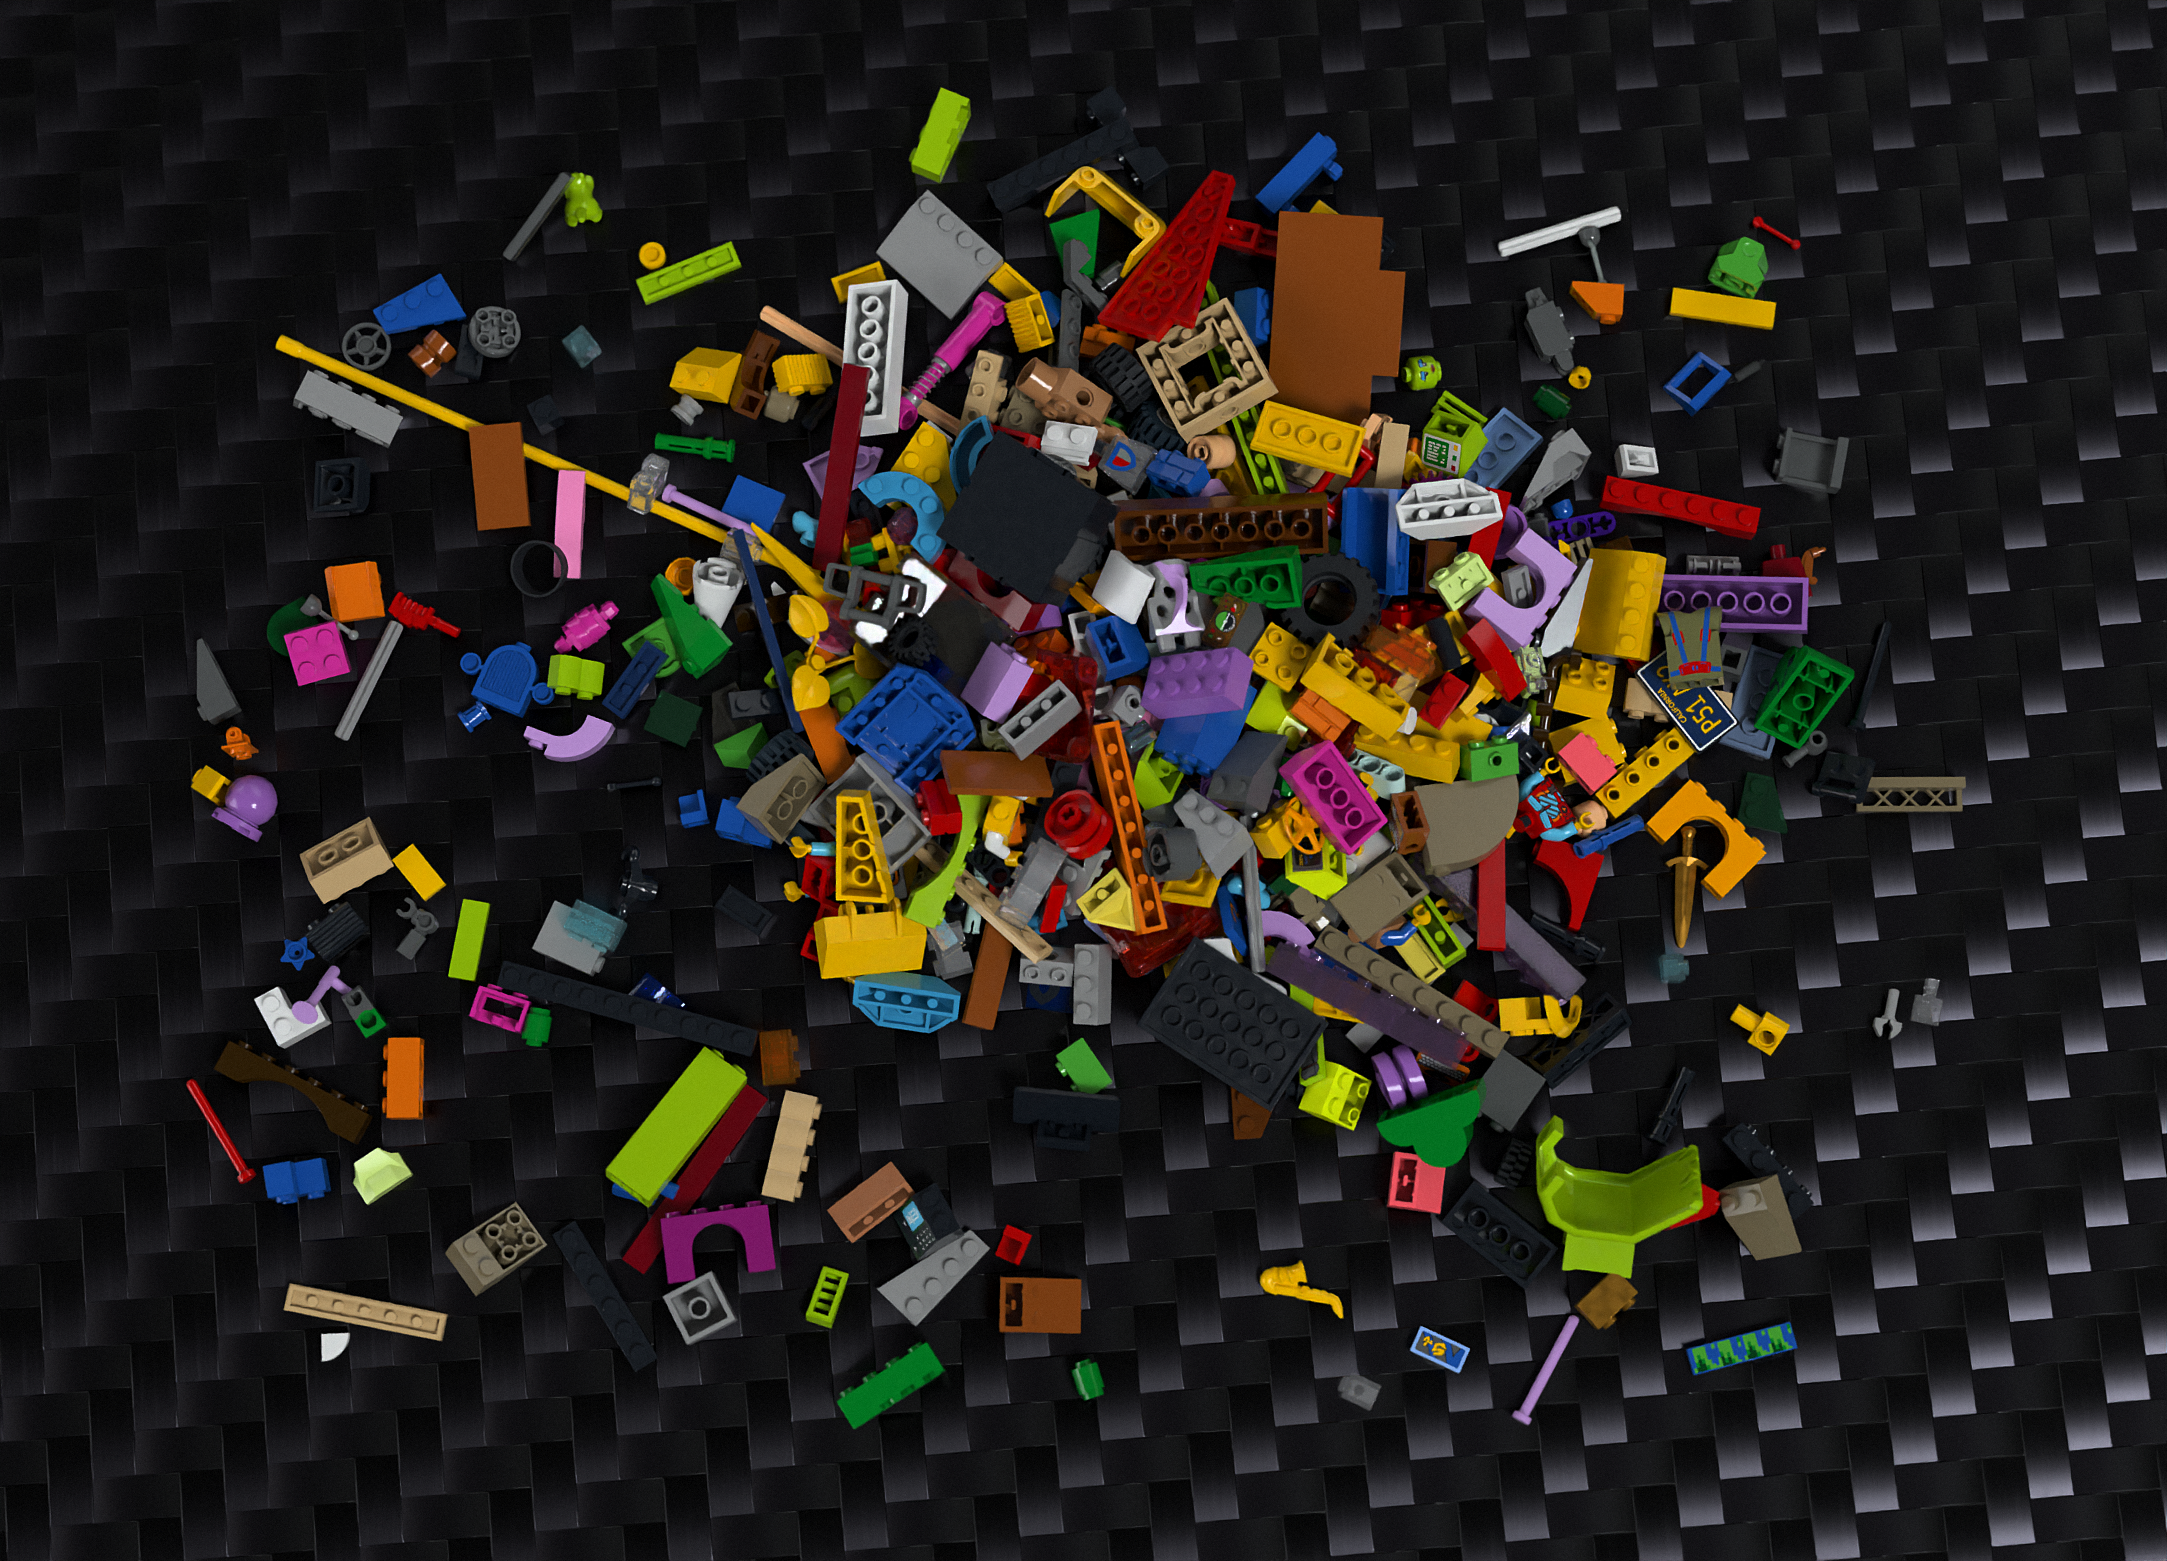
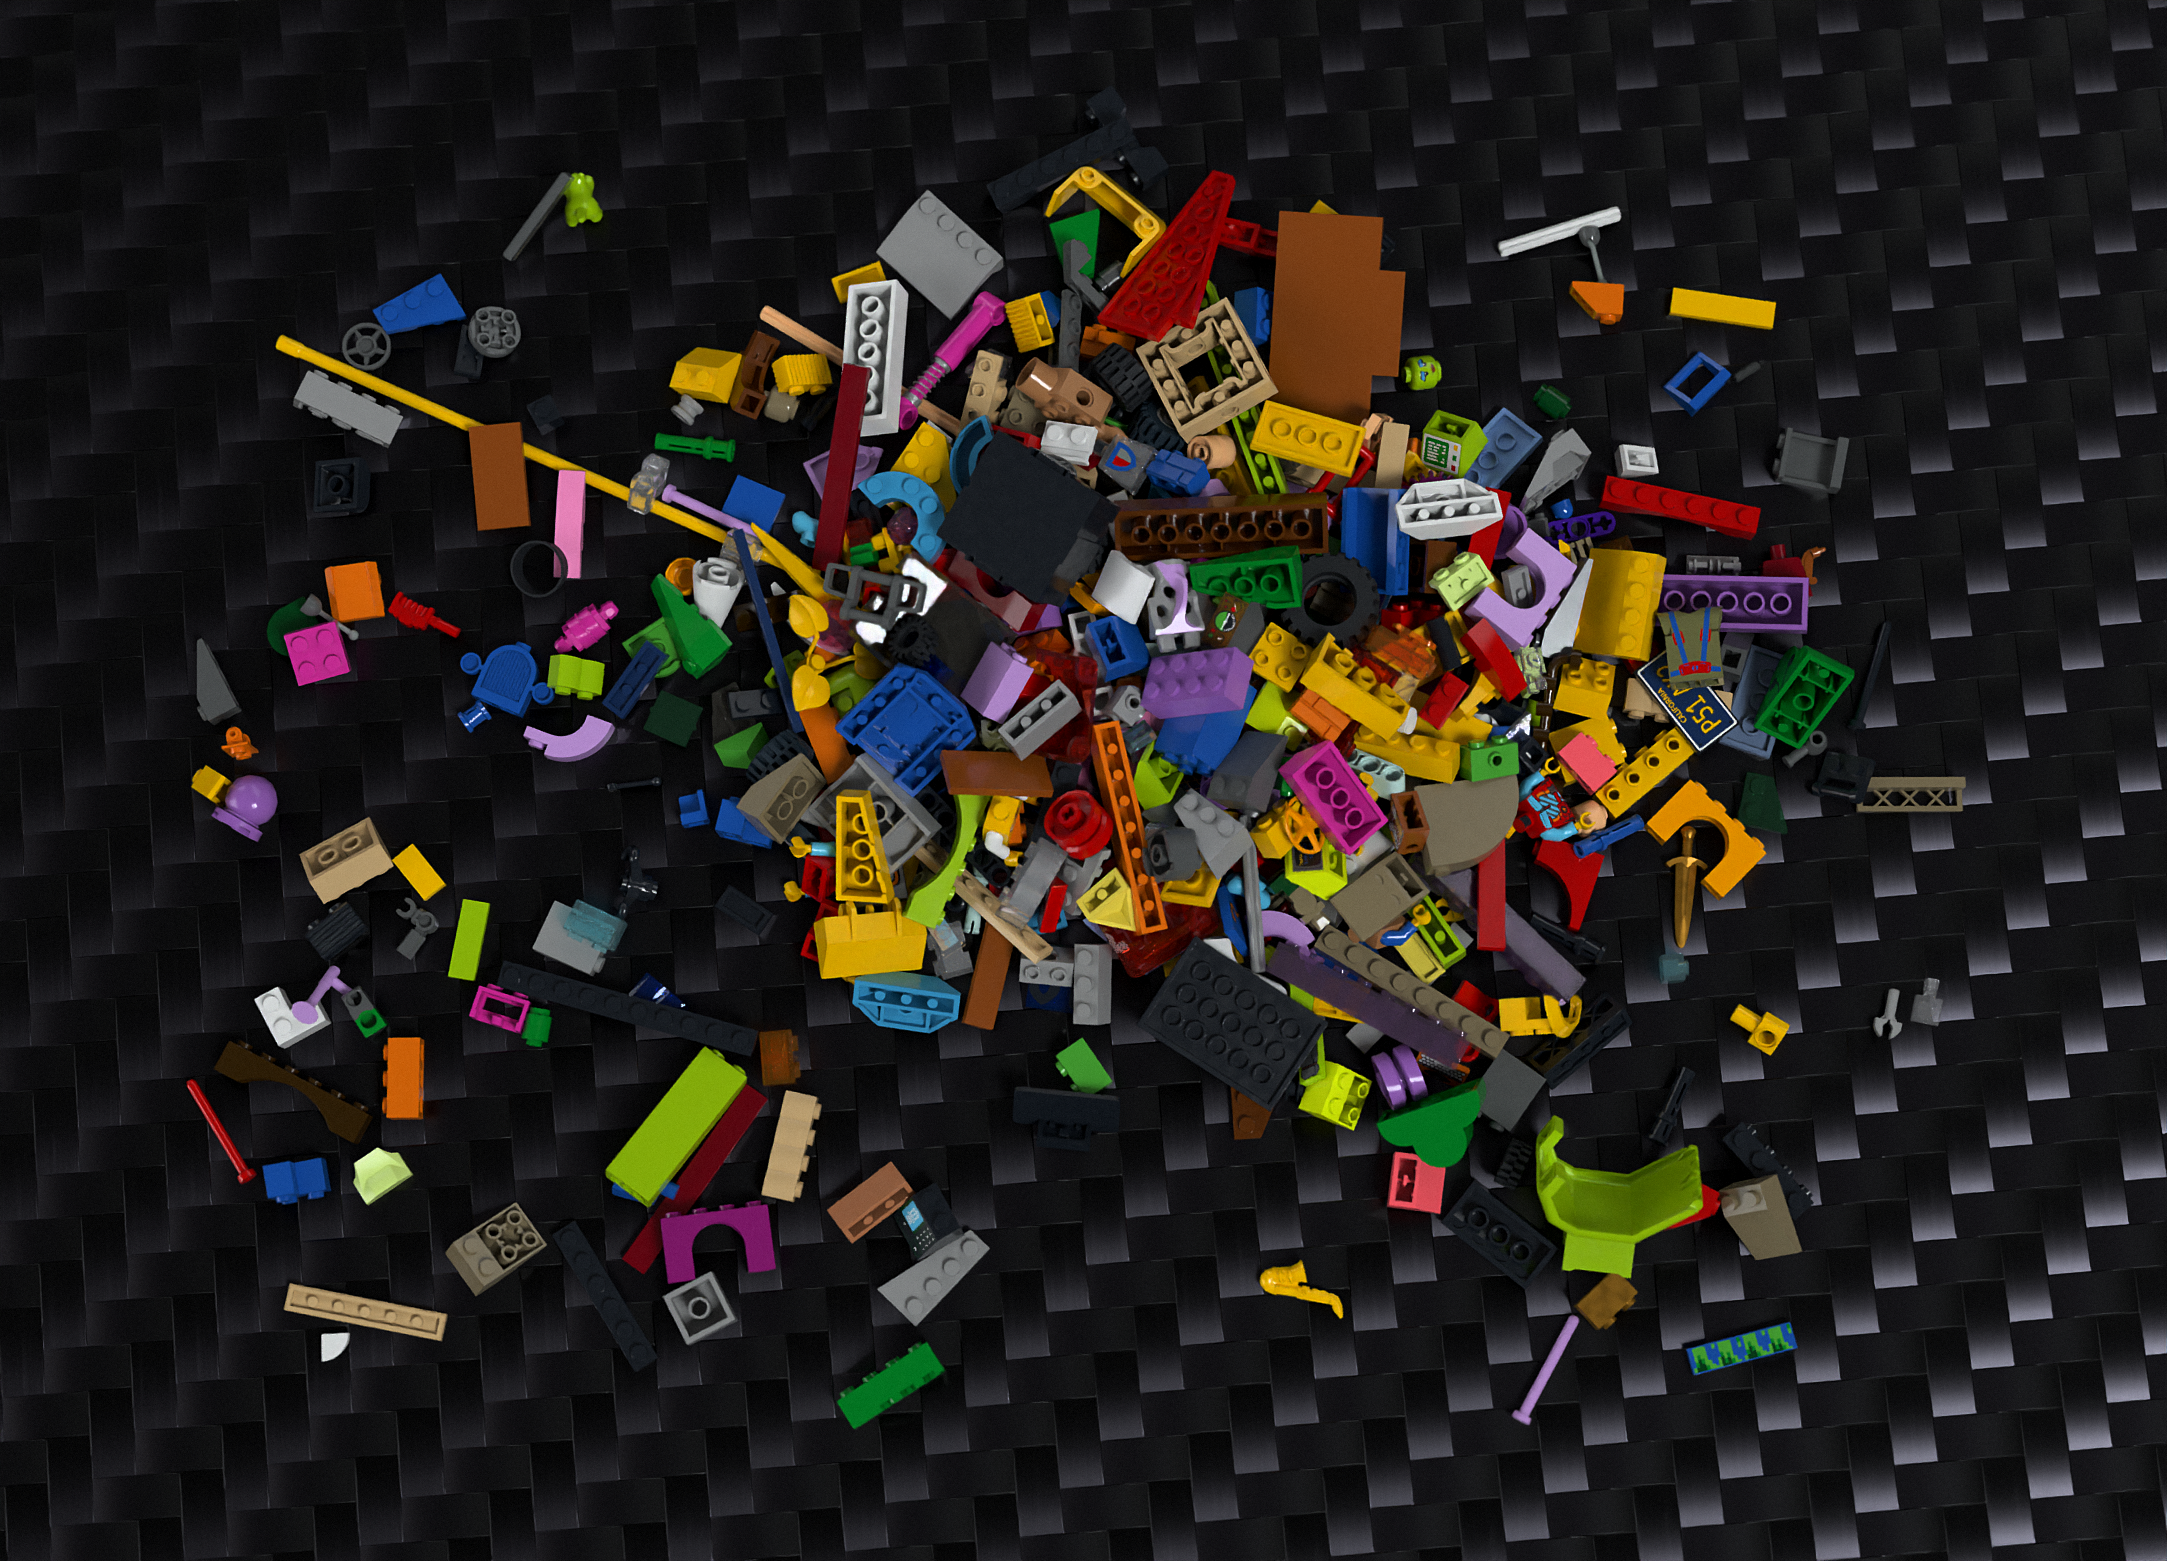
(292, 947): blue plate -> none
(369, 680): light grey axle -> none
(432, 353): dark orange wheel -> none
(581, 346): clear light blue brick -> none
(652, 255): yellow tile -> none
(688, 273): lime tile -> none
(818, 1318): lime slope -> none
(939, 808): red brick -> none
(941, 135): lime wedge -> none
(1011, 283): yellow tile -> none
(1013, 1245): red panel -> none
(1040, 1305): dark orange slope -> none
(1088, 1379): green brick -> none
(1297, 175): blue brick -> none
(1359, 1390): clear brick -> none
(1439, 1349): tile -> none
(1459, 404): lime tile -> none
(1548, 332): dark grey hinge -> none
(1576, 381): yellow hinge -> none
(1740, 267): bright green piece -> none
(1758, 222): red hinge -> none

